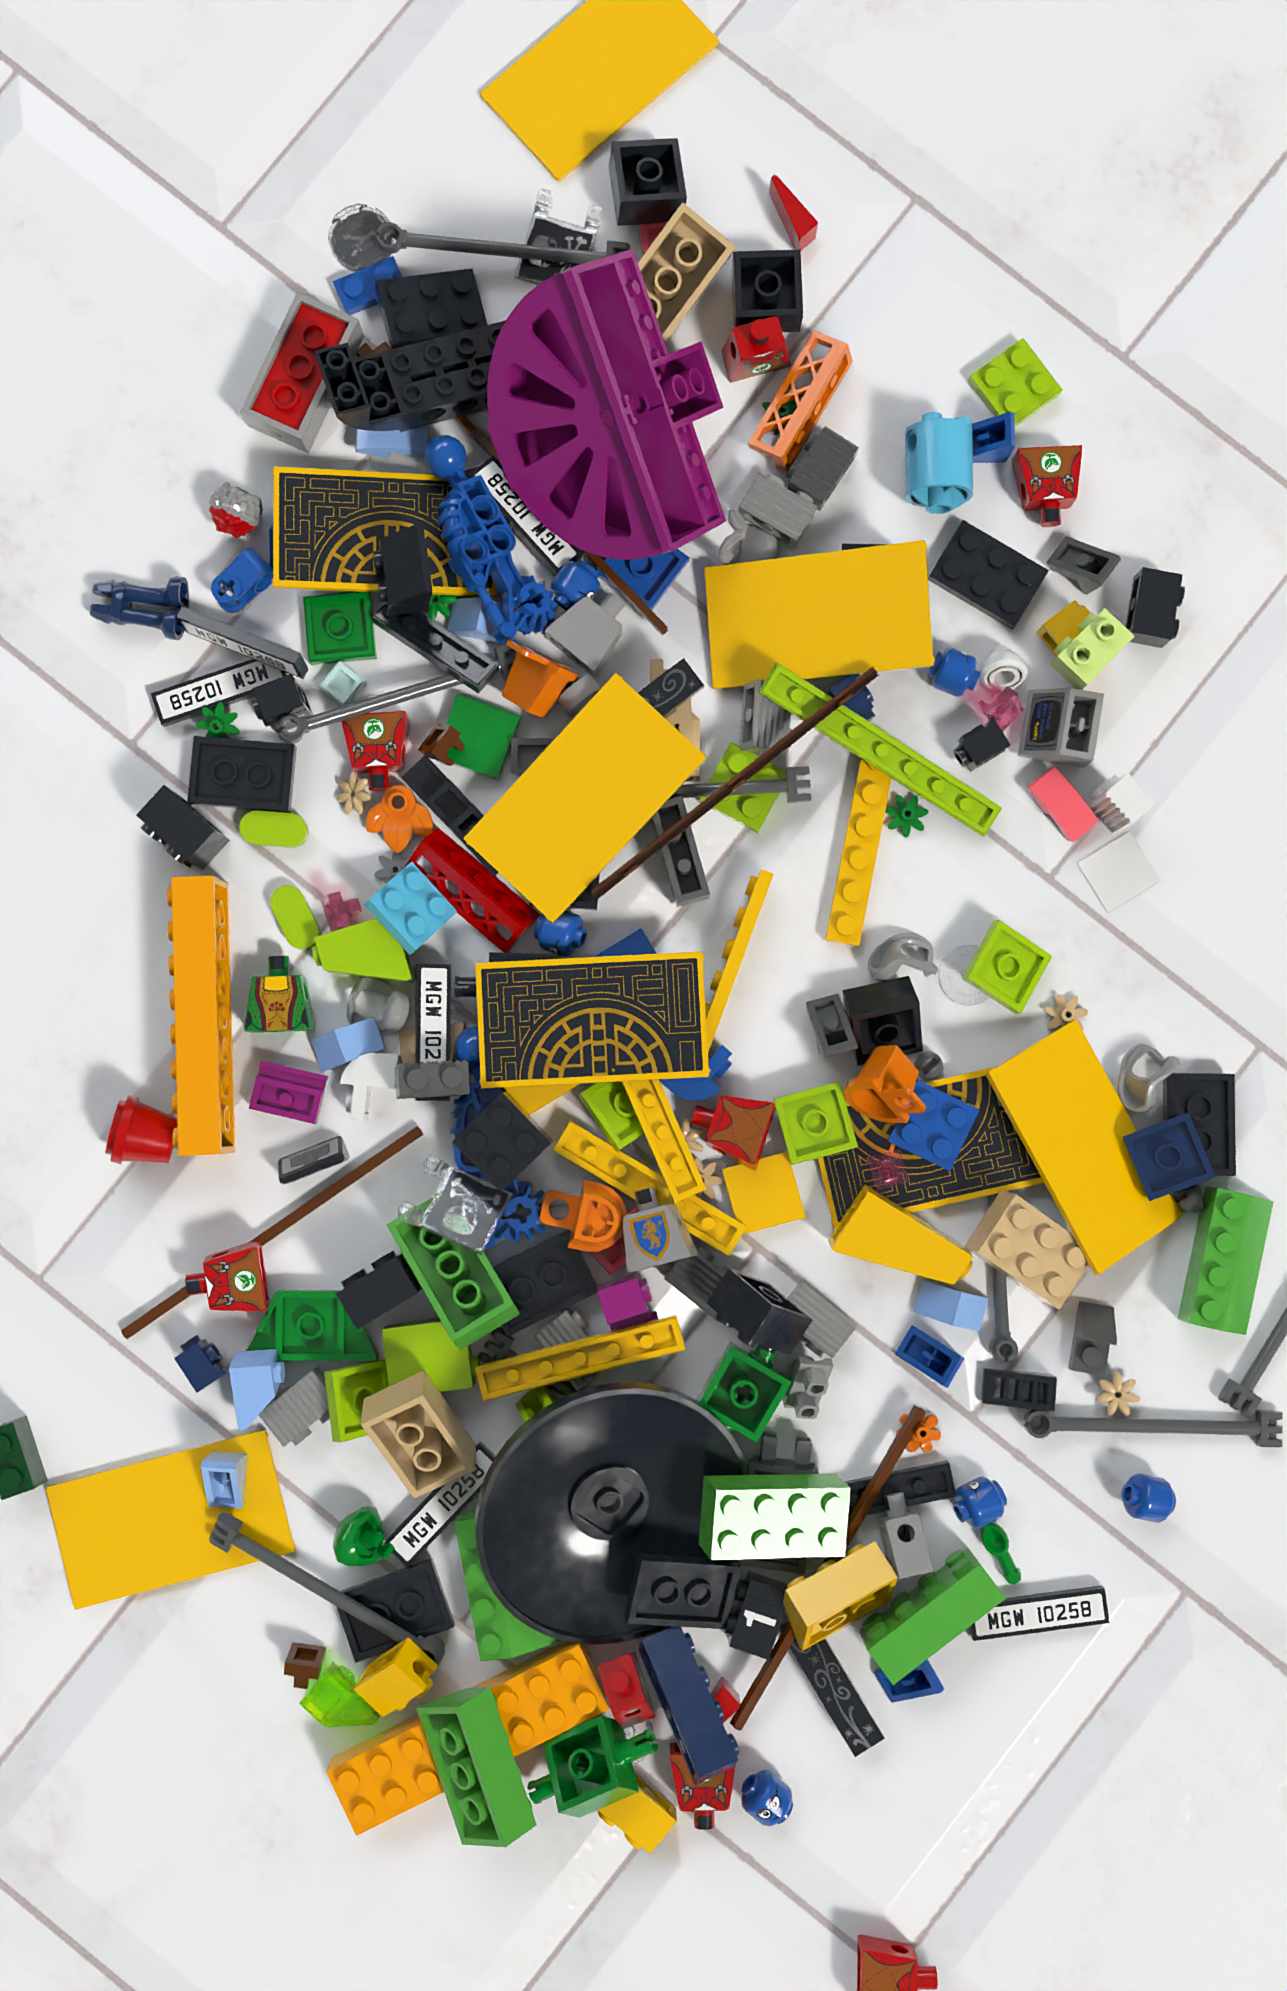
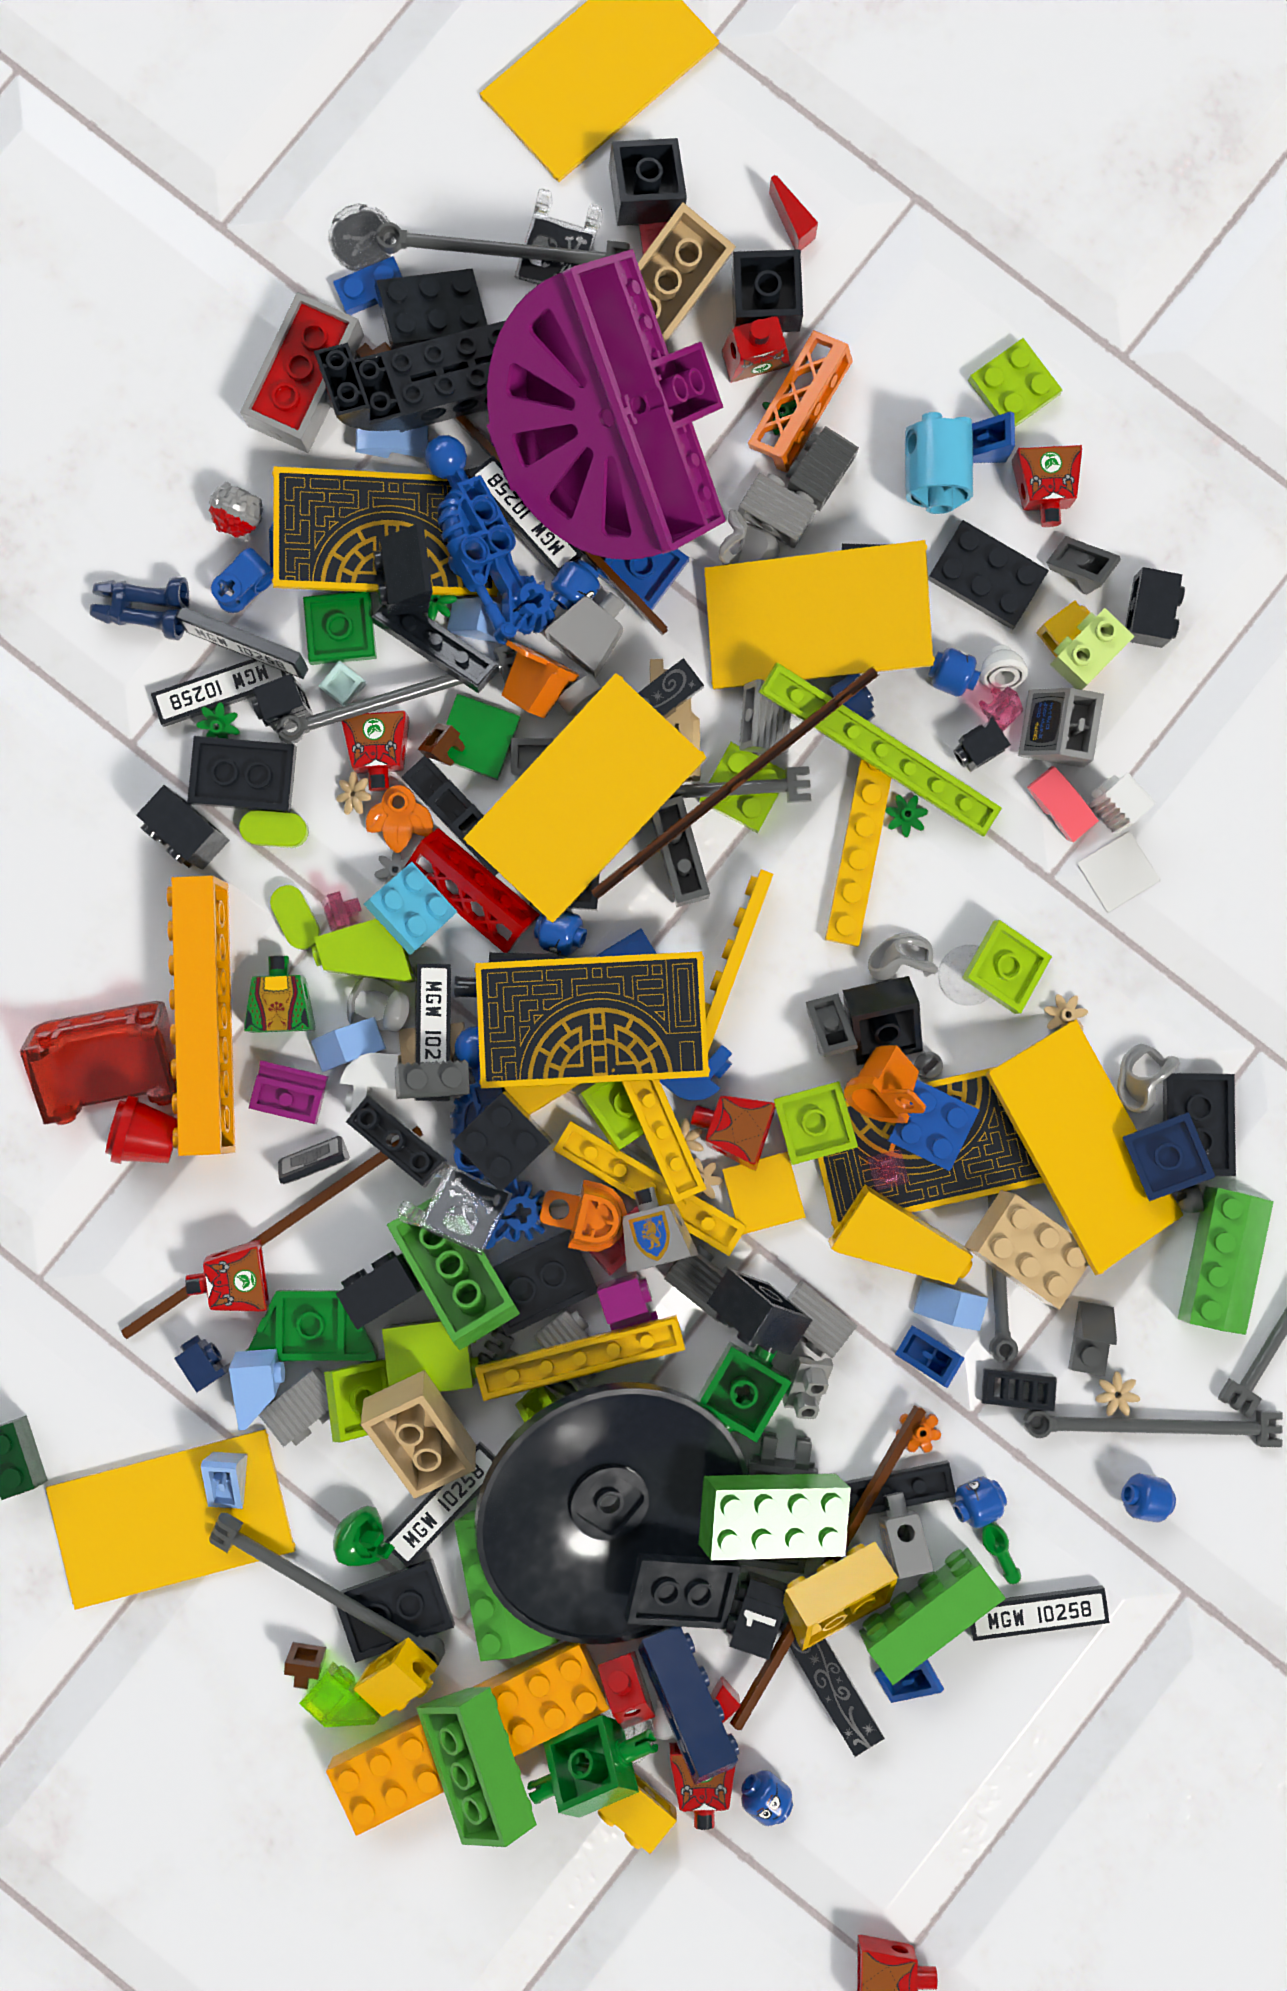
(100, 1059): none -> clear red windscreen
(410, 1154): none -> black tile

